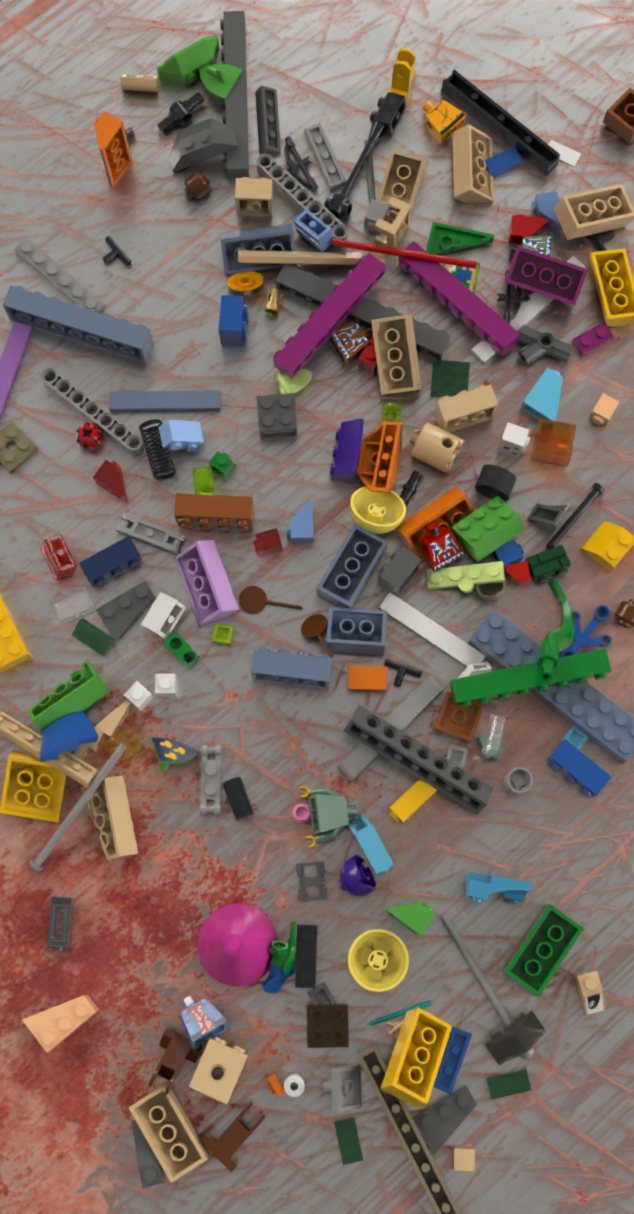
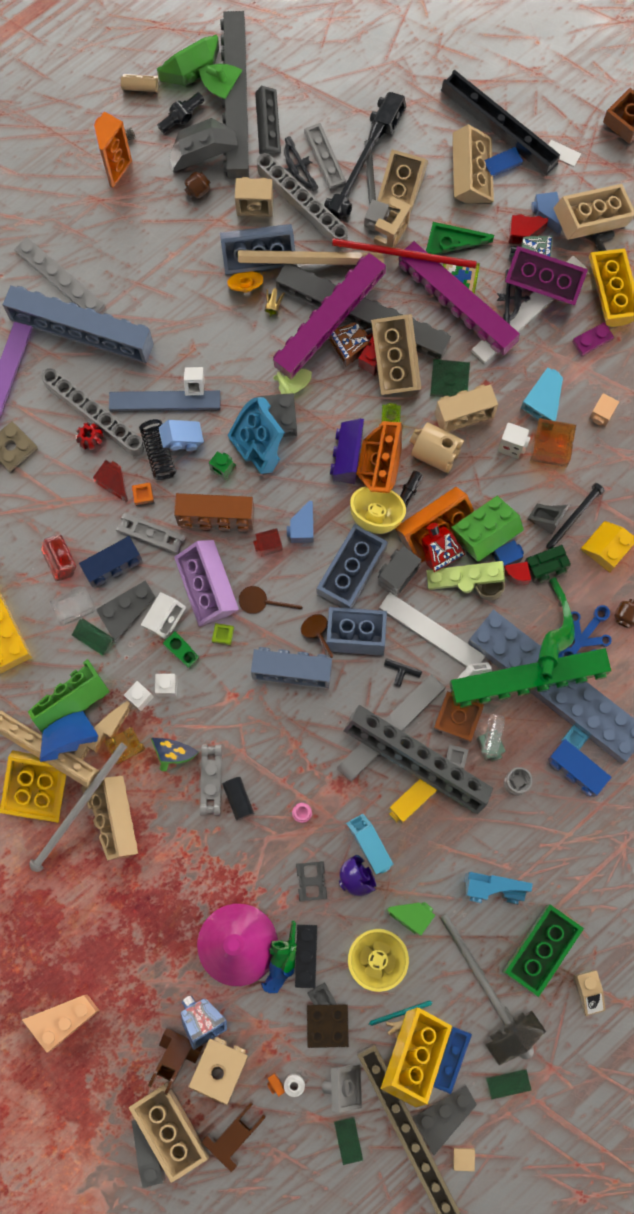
(60, 923): dark grey window -> none
(117, 251): black piece -> none
(142, 493): none -> orange plate
(194, 381): none -> white brick
(203, 480): clear neon green brick -> none
(233, 320): blue brick -> none
(257, 435): none -> dark azure slope
(314, 230): medium blue brick -> none
(328, 813): sand green torso -> none
(367, 677): orange brick -> none
(403, 72): yellow piece -> none
(443, 120): light orange torso -> none
(495, 481): black piece -> none
(536, 349): dark grey piece -> none

